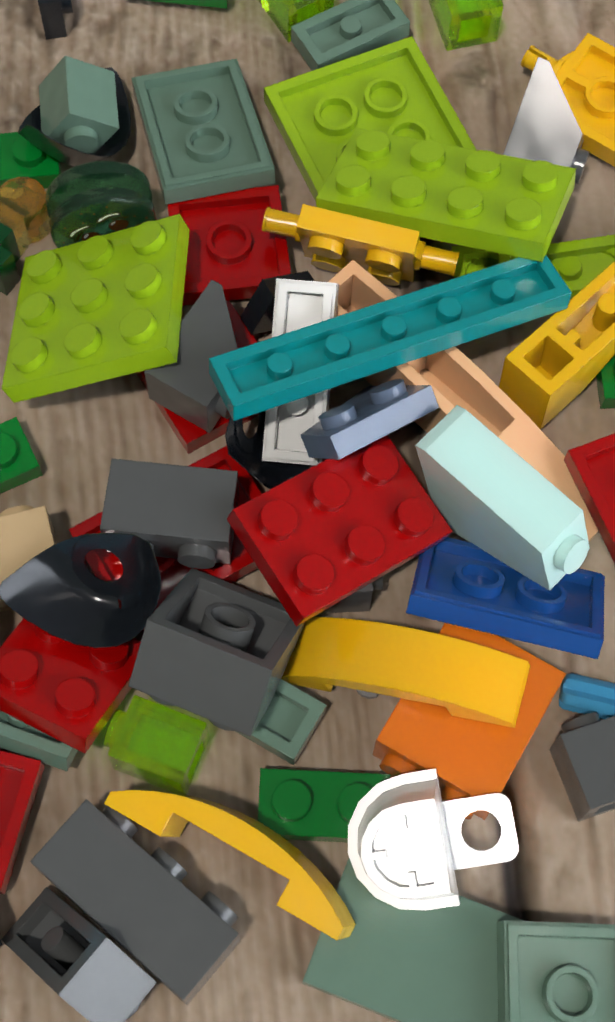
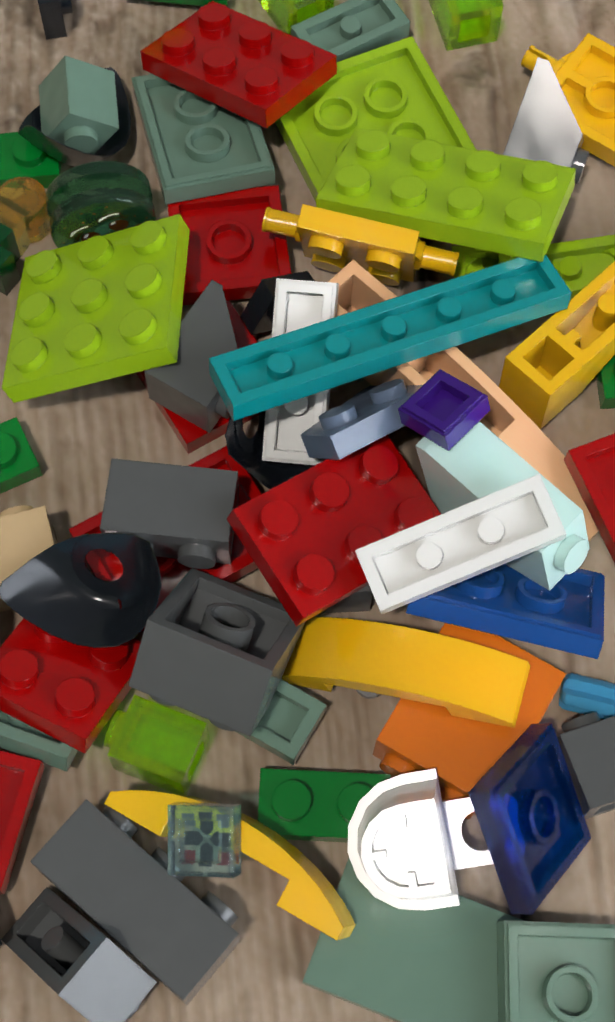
(204, 839): none -> clear light blue tile
(239, 63): none -> red plate
(444, 409): none -> dark purple tile
(461, 544): none -> white plate
(530, 817): none -> clear blue tile

